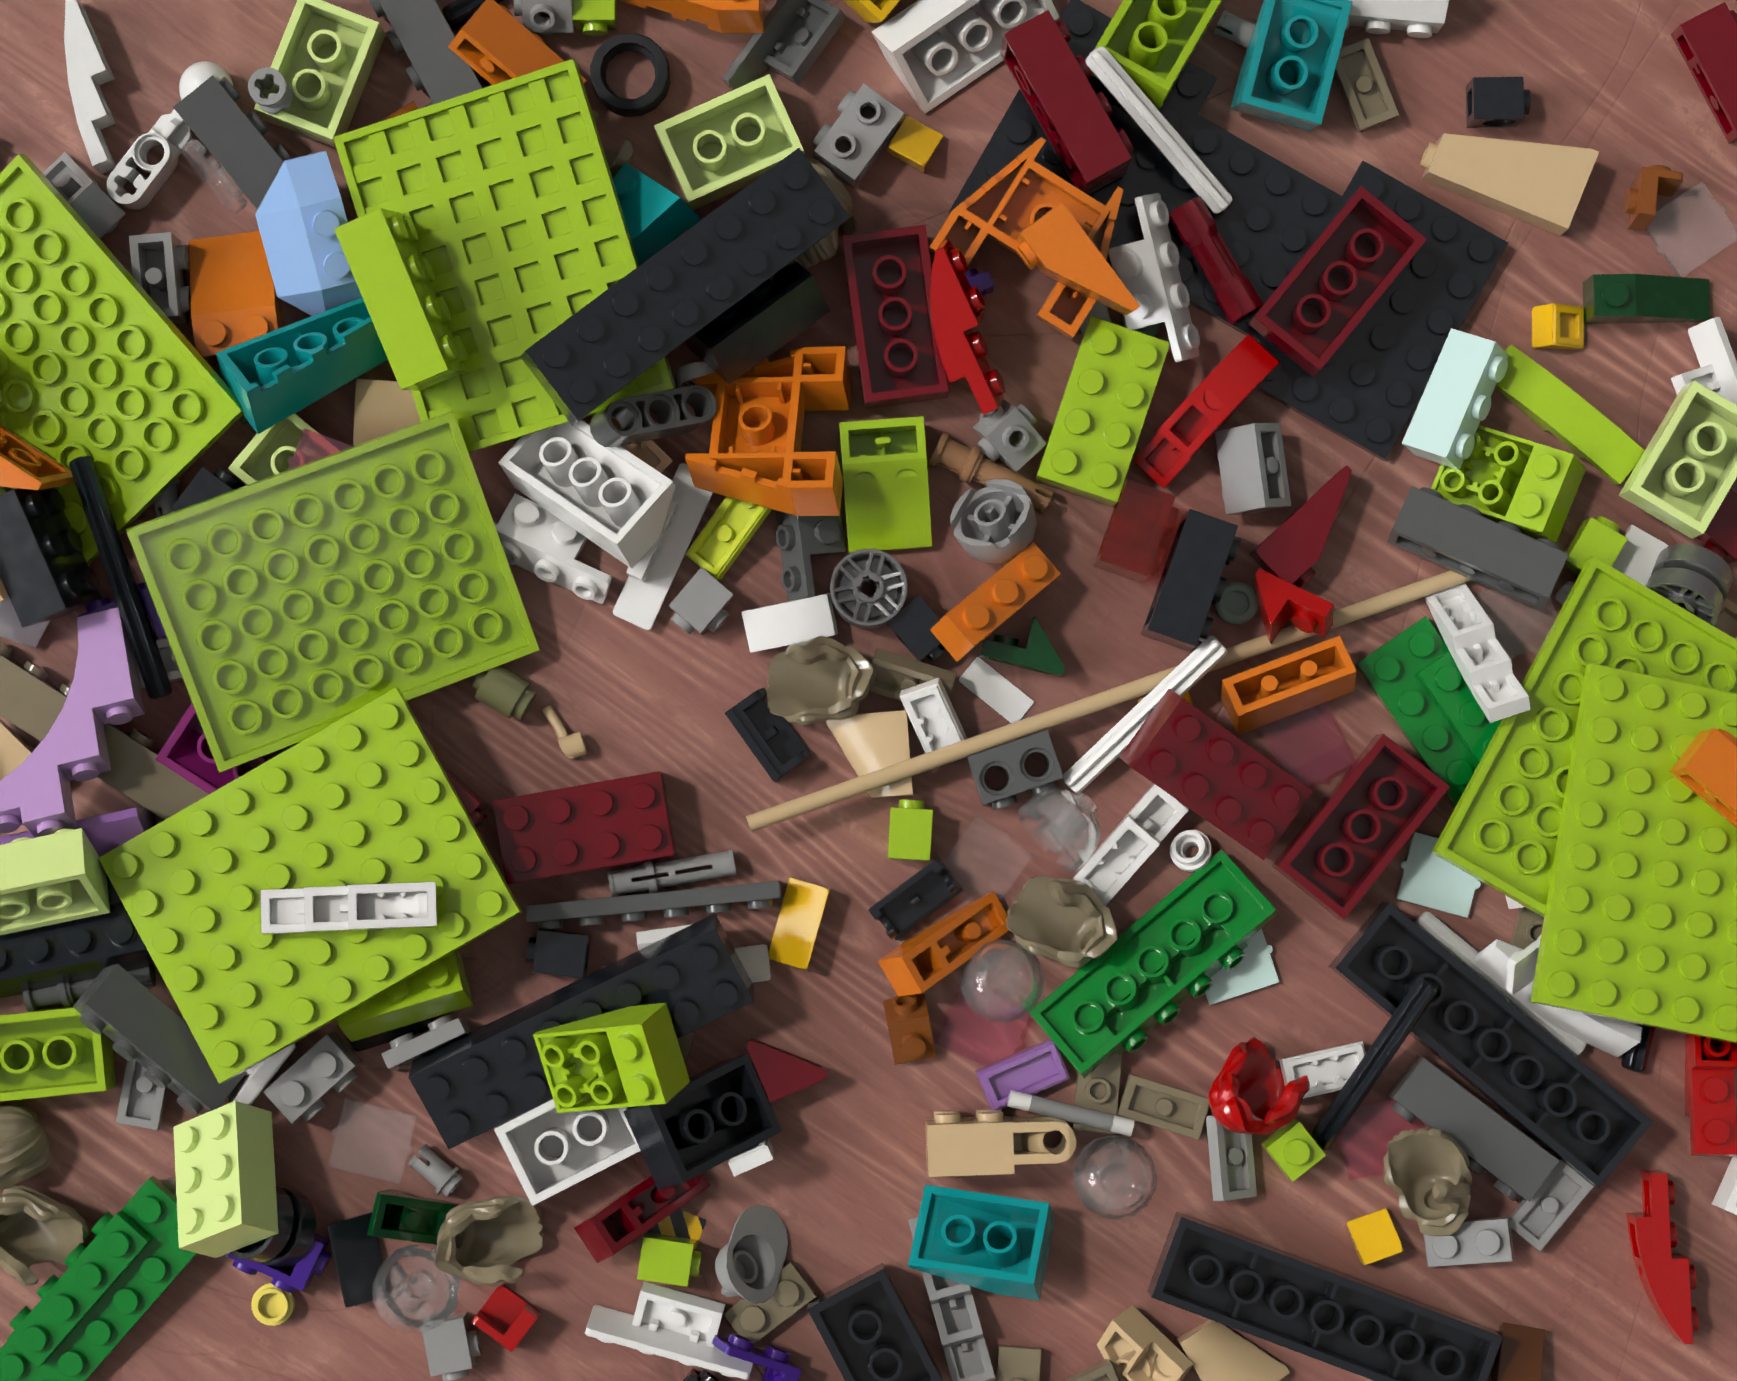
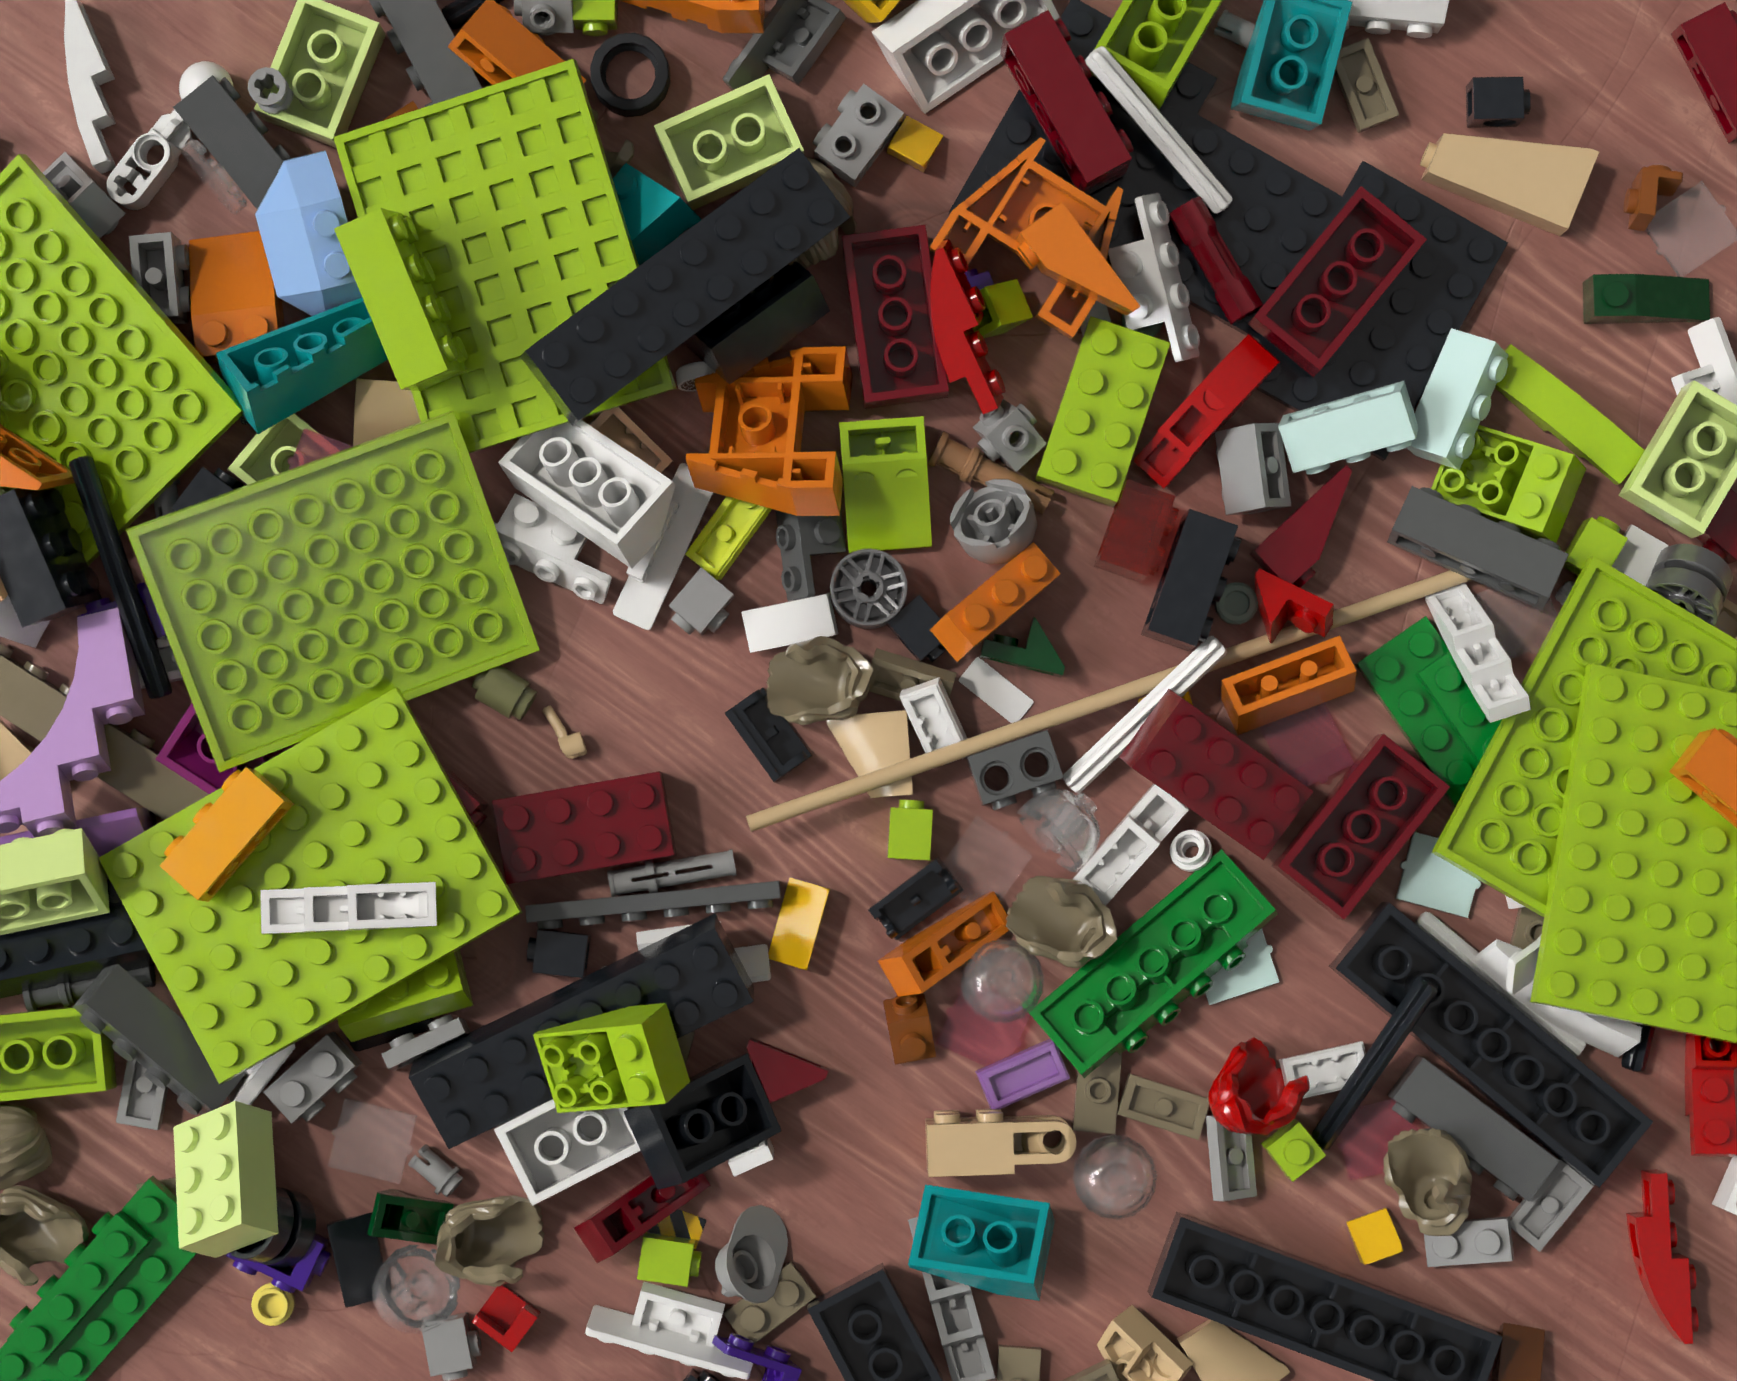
(225, 833): none -> light orange brick
(639, 426): dark grey beam -> none
(1004, 308): none -> lime brick
(1070, 1113): light grey bar -> none
(1349, 428): none -> light aqua brick
(1558, 327): yellow slope -> none

